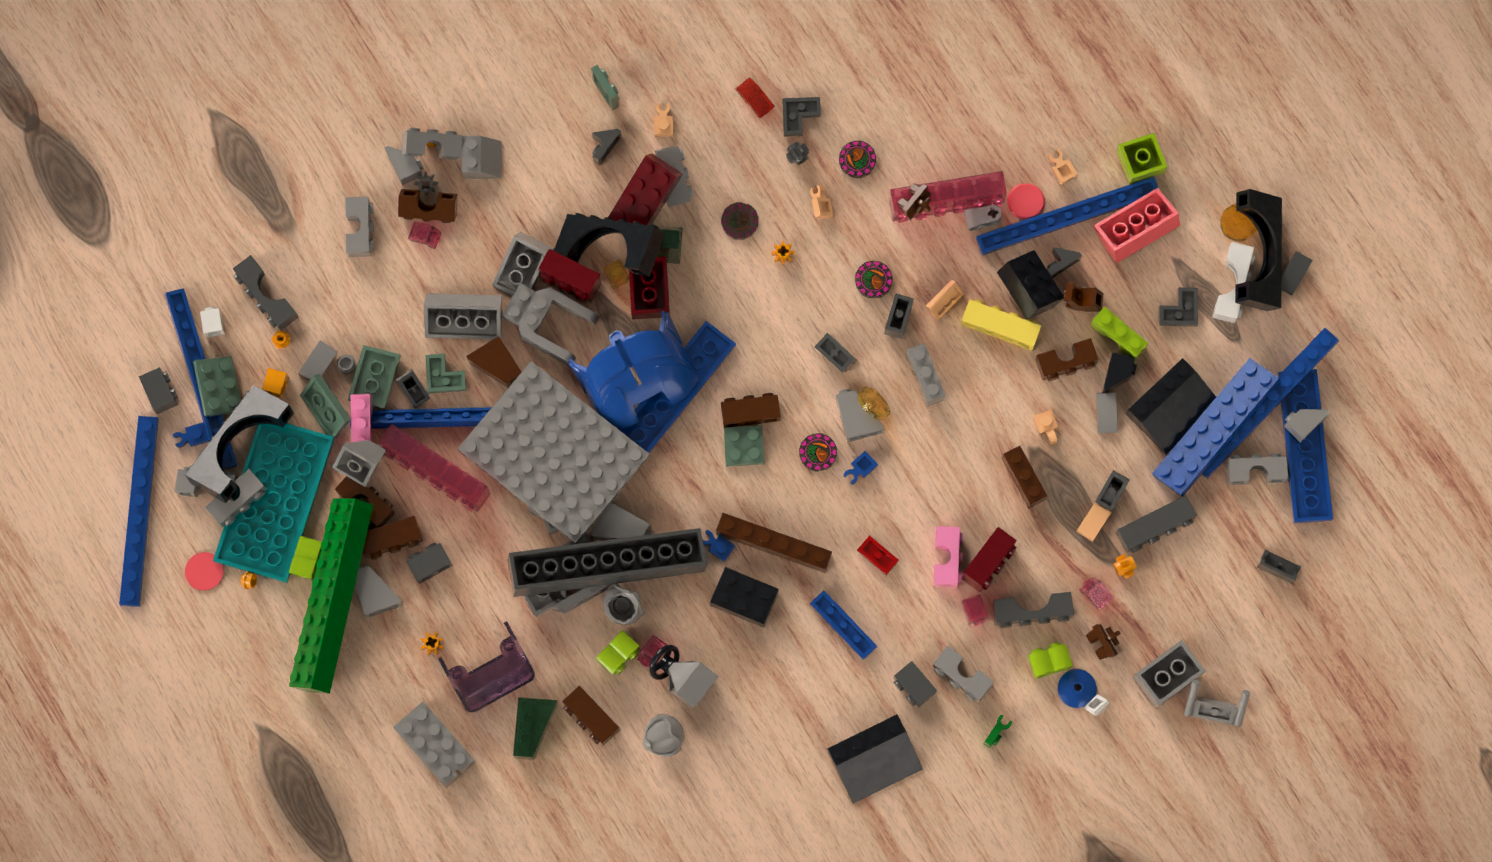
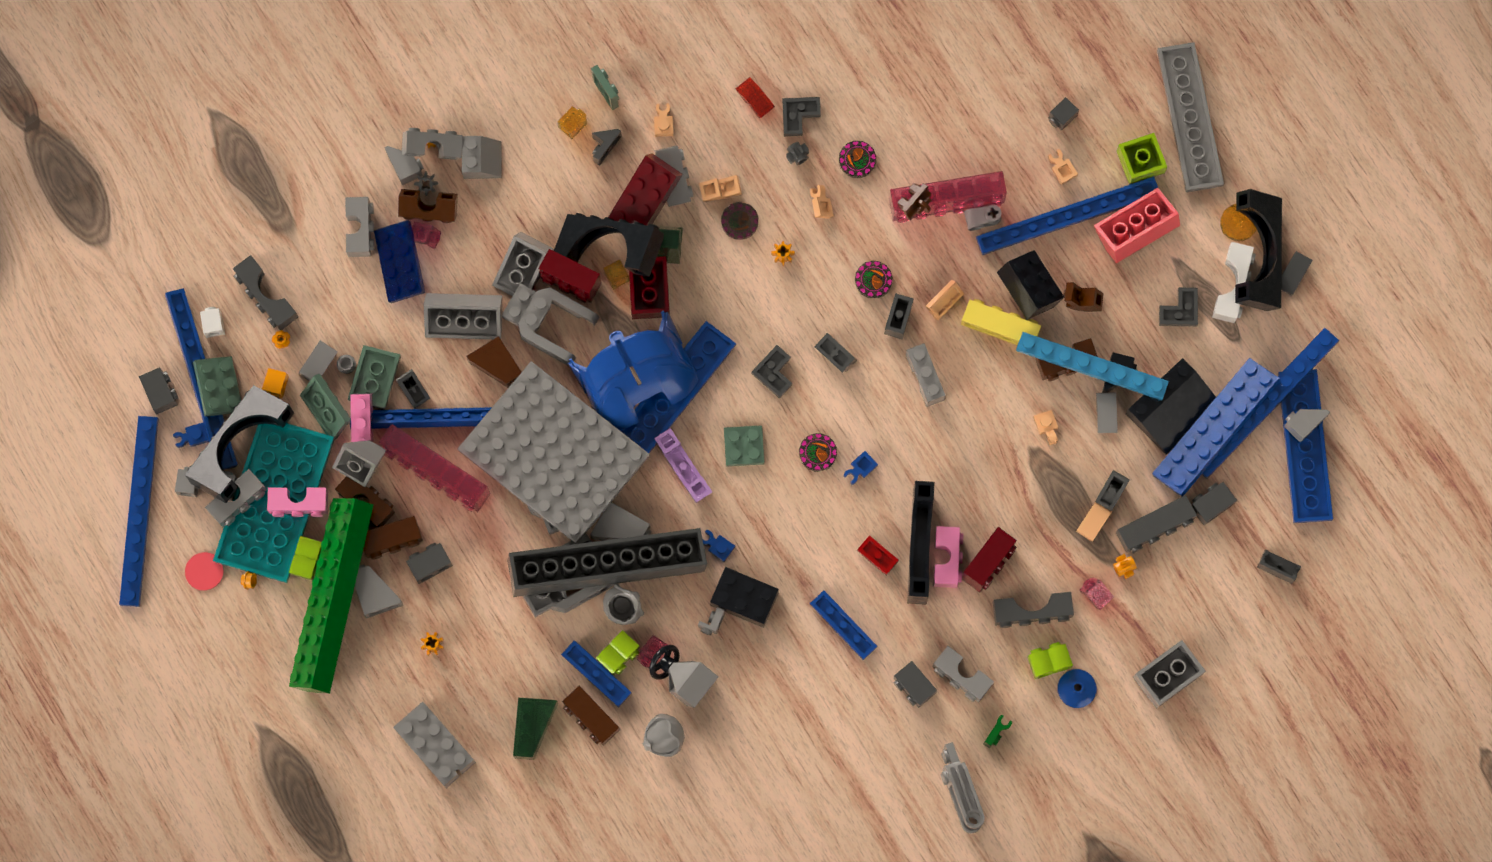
(314, 503): none -> bright pink arch
(399, 261): none -> clear blue plate
(441, 381): sand green plate -> none
(493, 678): windscreen -> none
(572, 122): none -> clear yellow brick
(596, 673): none -> blue plate
(682, 465): none -> lavender slope
(715, 620): none -> light grey bracket
(720, 189): none -> light nougat slope
(750, 410): reddish brown brick -> none
(768, 371): none -> dark grey plate
(774, 542): reddish brown brick -> none
(855, 420): light grey slope -> none
(873, 403): clear yellow tile -> none
(874, 758): black slope -> none
(920, 542): none -> black arch
(961, 789): none -> light grey plate
(974, 610): clear pink brick -> none
(1024, 477): reddish brown brick -> none
(1026, 201): coral piece -> none
(1063, 114): none -> dark grey brick
(1065, 260): dark grey slope -> none
(1092, 366): none -> dark azure plate
(1097, 705): white slope -> none
(1107, 649): reddish brown hips -> none
(1127, 339): lime arch -> none
(1190, 117): none -> light grey plate
(1213, 503): none -> dark grey brick
(1215, 709): light grey plate -> none
(1273, 467): light grey arch -> none

